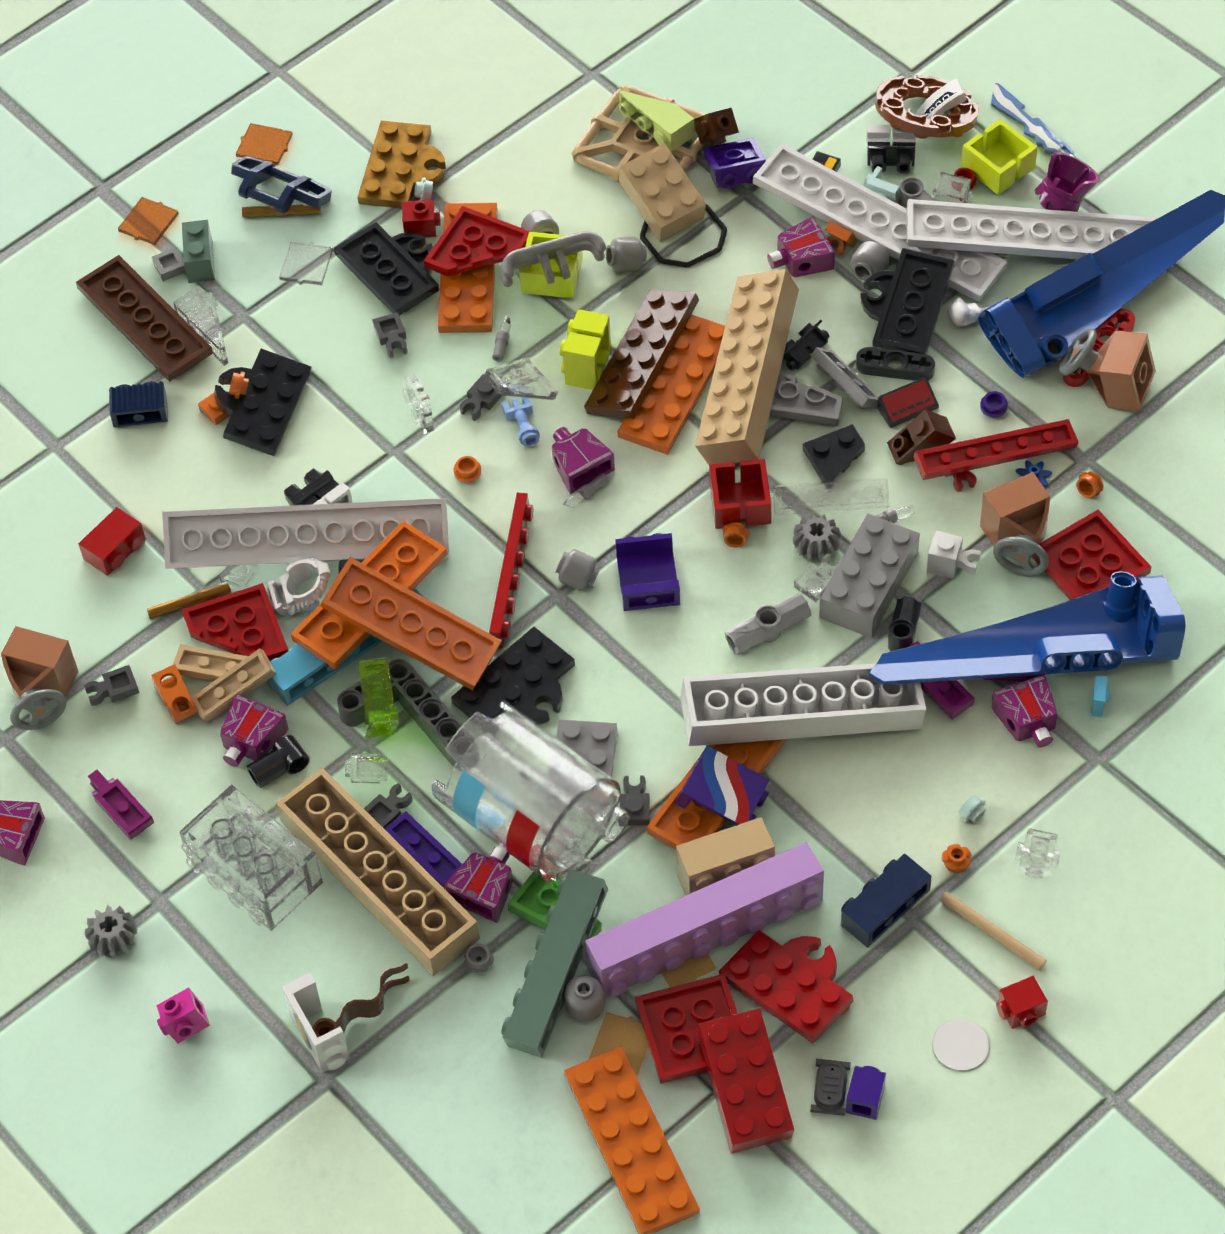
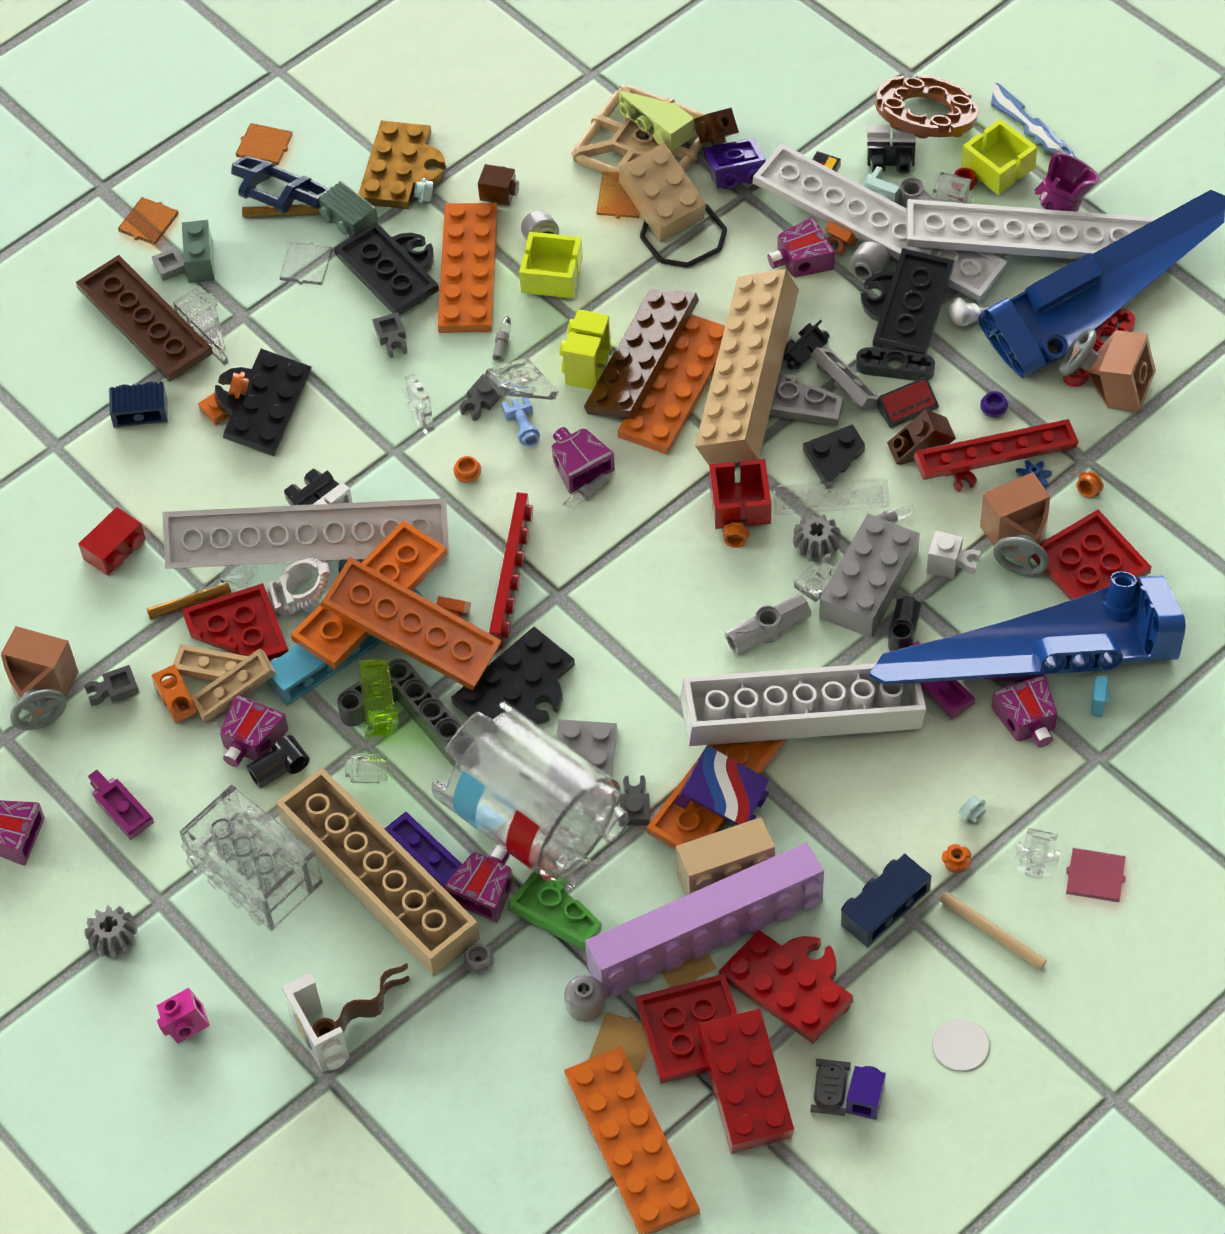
(347, 209): none -> sand green brick
(387, 809): dark grey plate -> none
(420, 217): red brick -> none
(454, 606): none -> orange tile
(473, 243): red plate -> none
(497, 184): none -> reddish brown brick
(552, 249): light grey piece -> none
(555, 962): sand green brick -> none
(577, 569): light grey head -> none
(614, 199): none -> clear orange piece
(625, 254): light grey head -> none
(647, 572): dark purple panel -> none
(942, 100): white slope -> none
(1022, 1003): red brick -> none
(1095, 875): none -> clear pink piece

